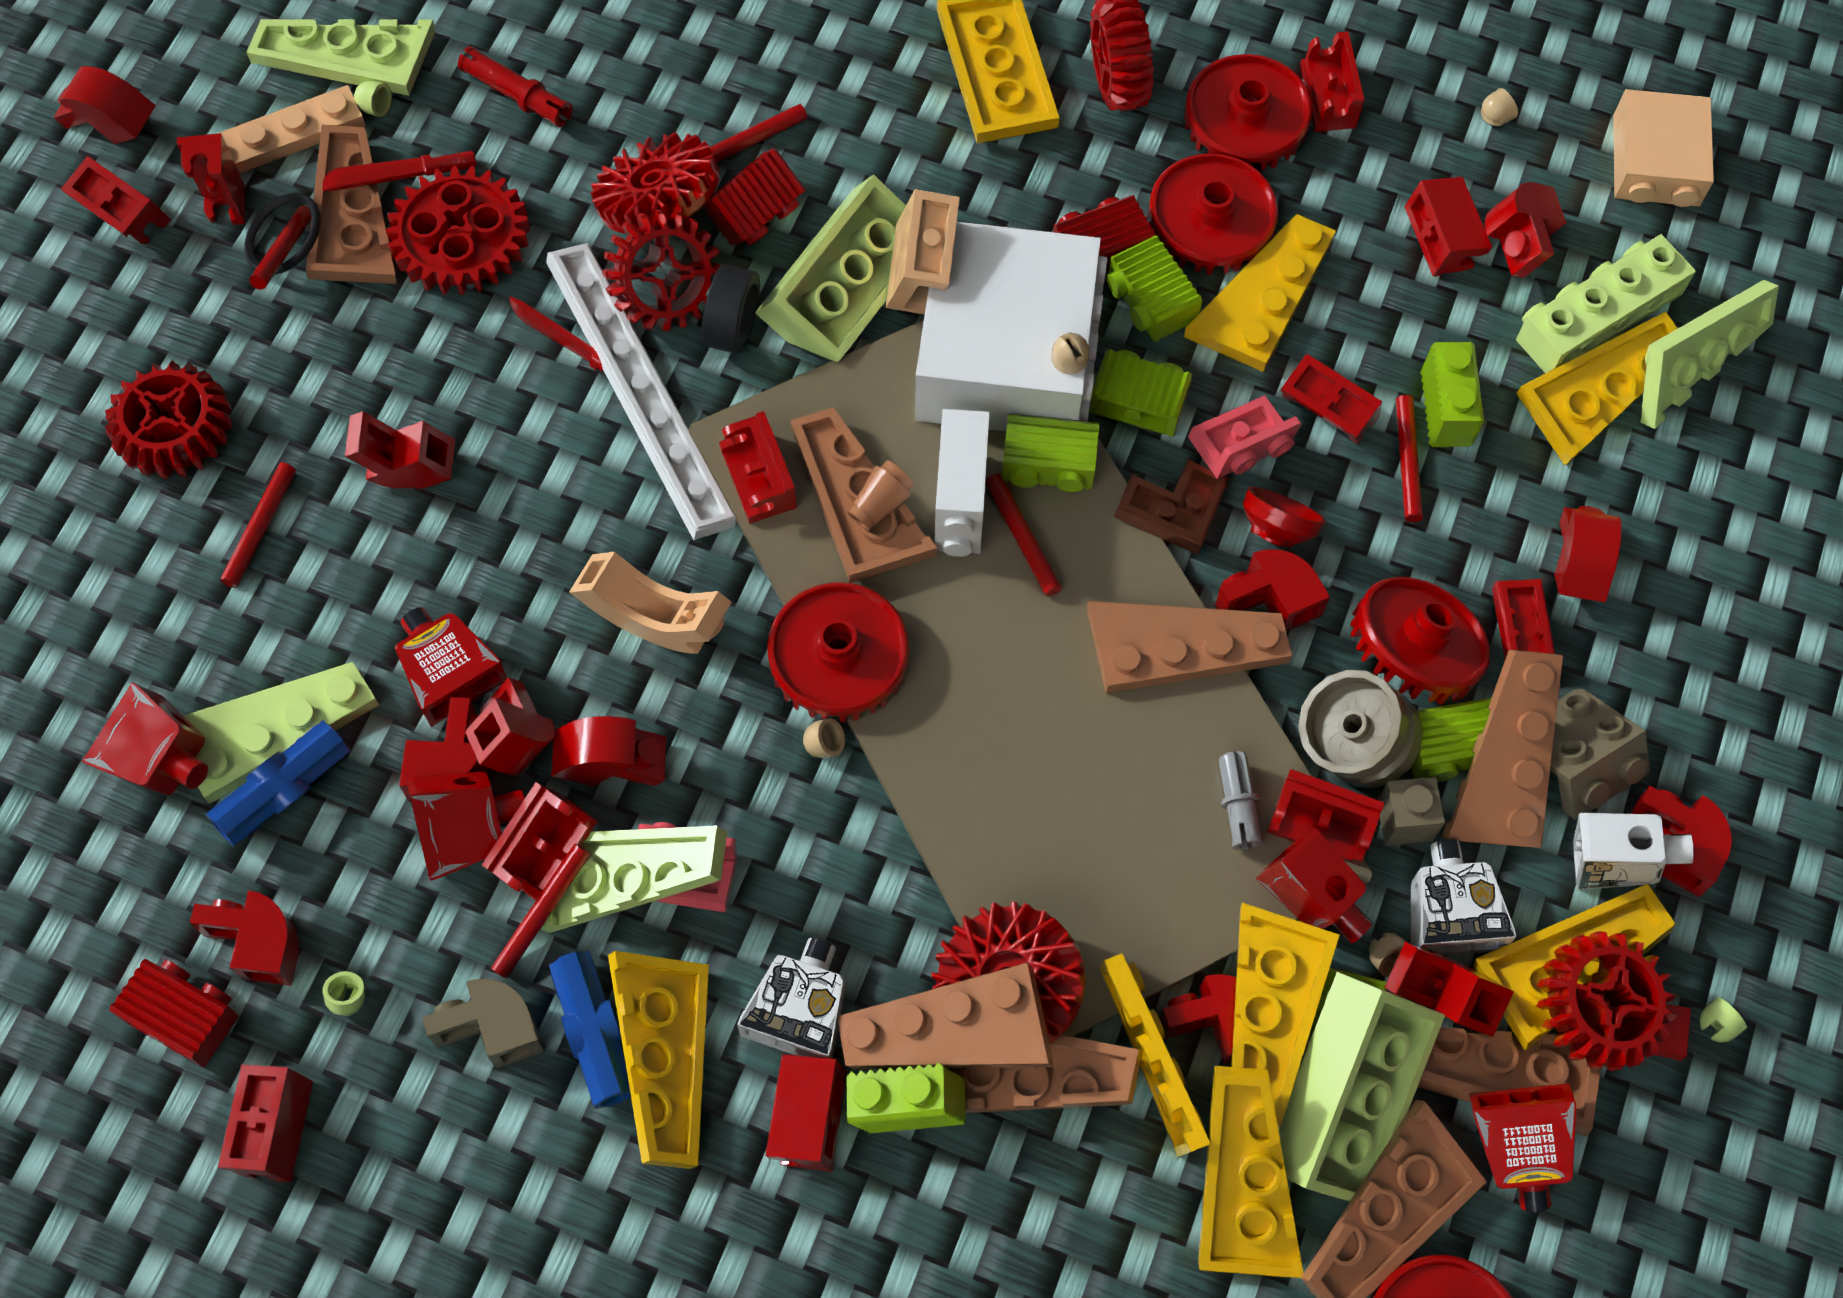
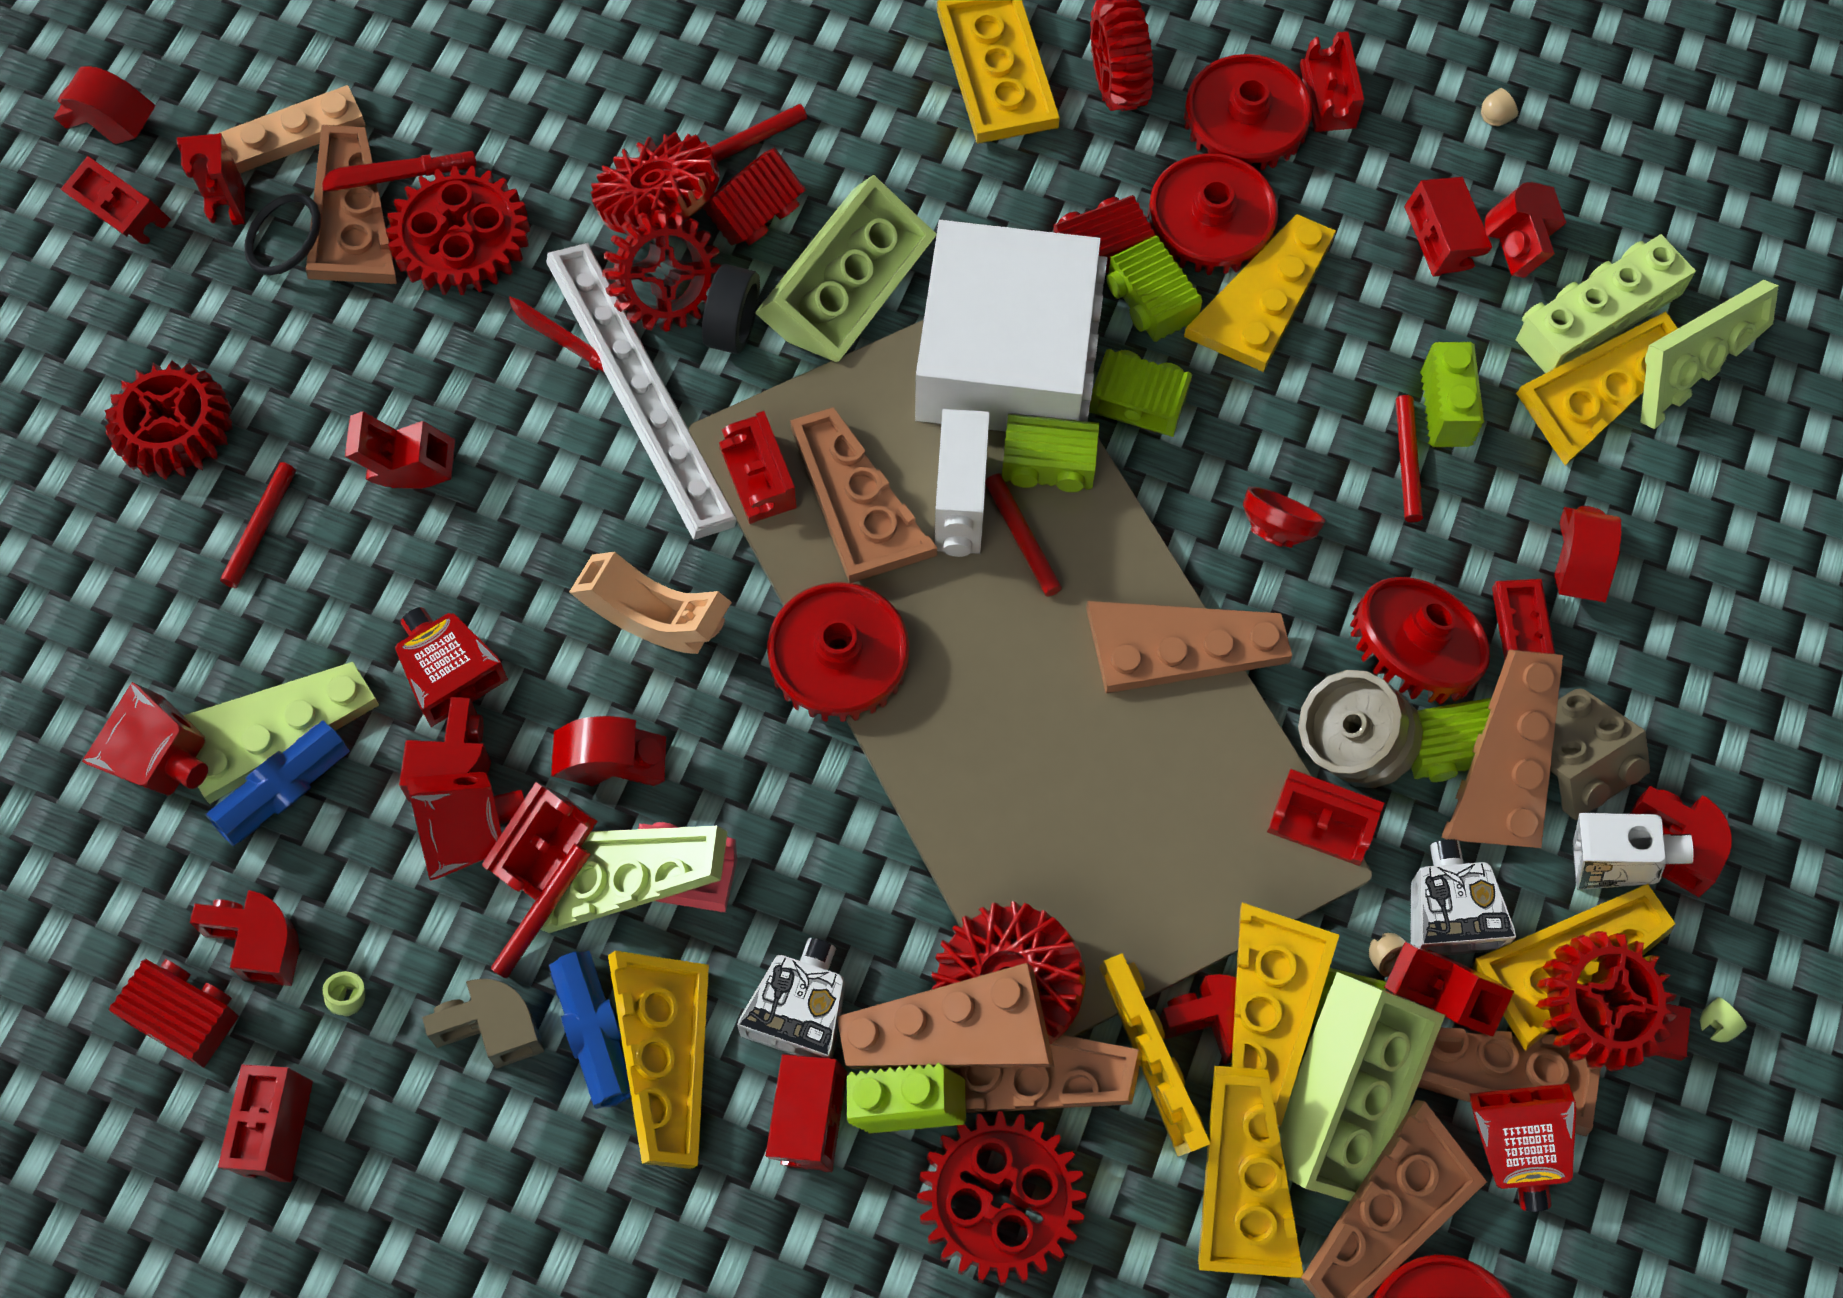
(280, 248): red bar -> none
(345, 50): yellowish green wing -> none
(373, 98): yellowish green hinge -> none
(509, 730): red brick -> none
(527, 93): red pin -> none
(824, 738): tan hinge -> none
(881, 494): nougat cone -> none
(922, 250): light nougat panel -> none
(977, 1238): none -> red gear
(1063, 357): tan hinge -> none
(1174, 516): copper tile -> none
(1240, 800): light grey axle -> none
(1243, 437): coral bracket -> none
(1281, 583): red brick -> none
(1317, 886): red torso -> none
(1332, 397): red hinge -> none
(1411, 811): dark tan brick -> none
(1663, 148): light nougat brick -> none

